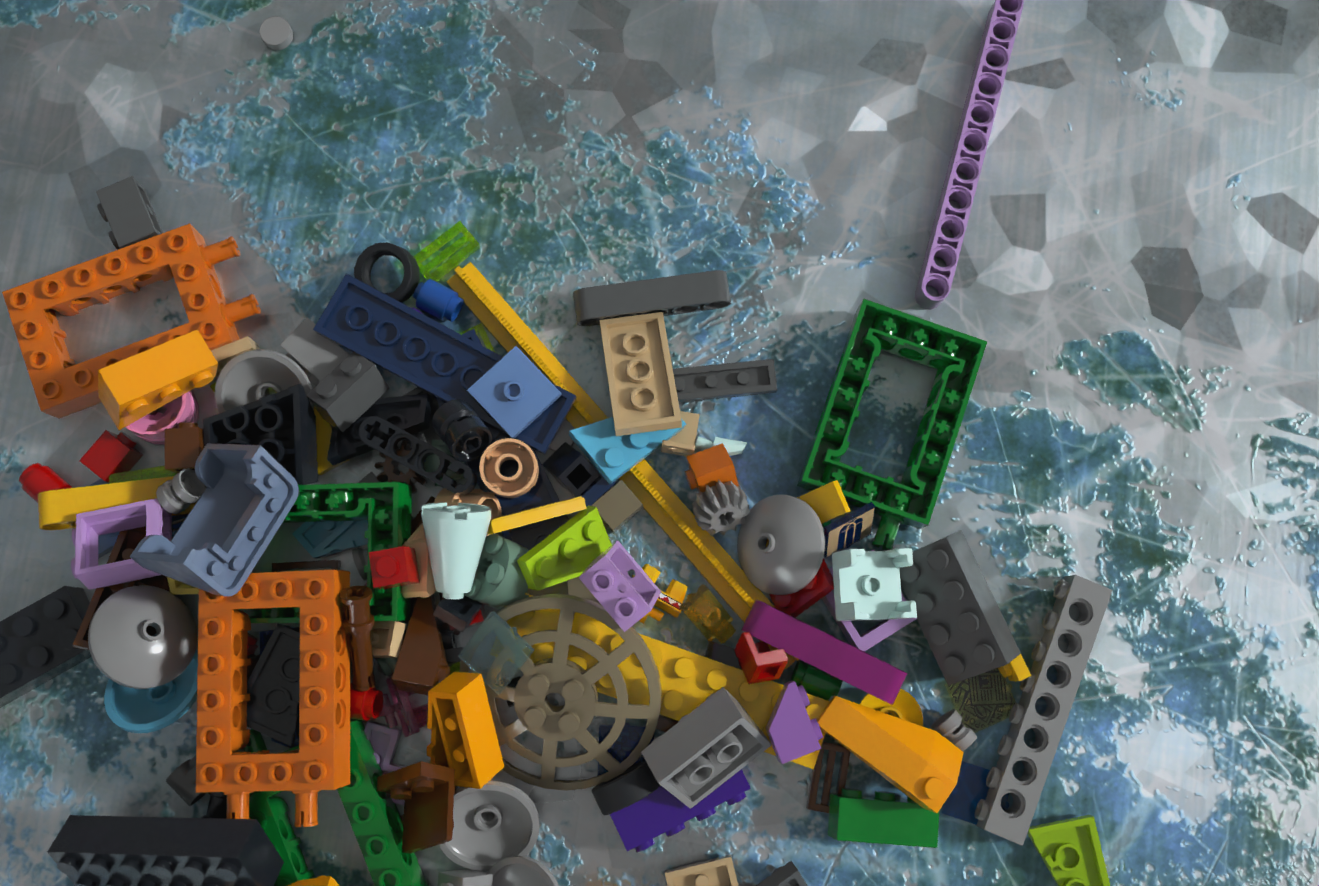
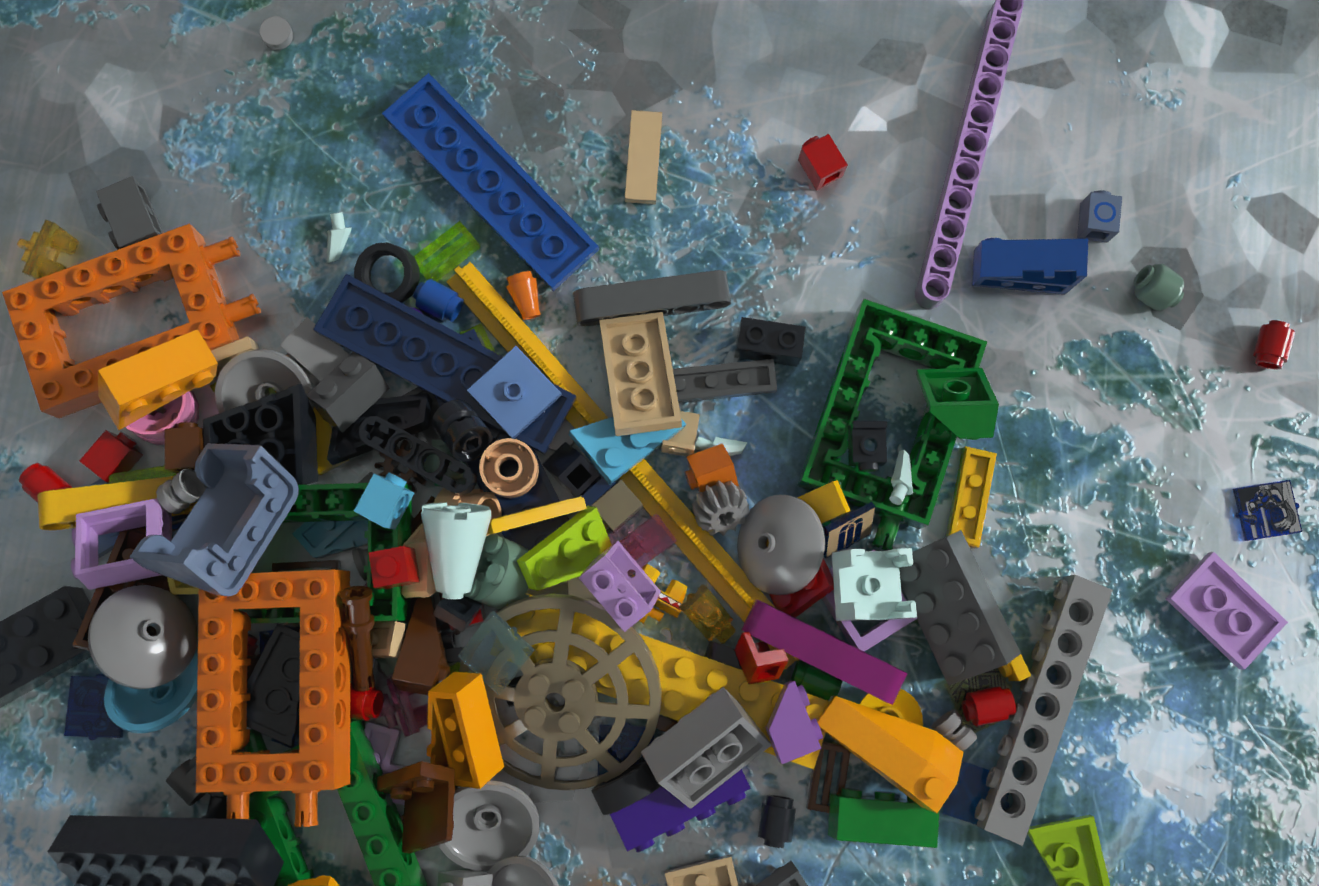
(44, 250): none -> clear yellow hips
(87, 711): none -> clear blue piece
(336, 237): none -> light aqua bar
(384, 500): none -> medium azure brick
(491, 182): none -> blue plate
(524, 294): none -> orange cone
(643, 157): none -> tan tile
(648, 541): none -> clear pink hips
(770, 340): none -> black brick
(777, 821): none -> black brick
(822, 161): none -> red brick
(857, 454): none -> black brick
(901, 478): none -> light aqua bar
(961, 400): none -> green slope
(971, 494): none -> yellow tile
(989, 705): none -> red brick
(1030, 264): none -> blue wedge
(1099, 216): none -> sand blue brick
(1159, 287): none -> sand green head
(1226, 610): none -> lavender plate
(1267, 510): none -> piece
(1273, 344): none -> red brick

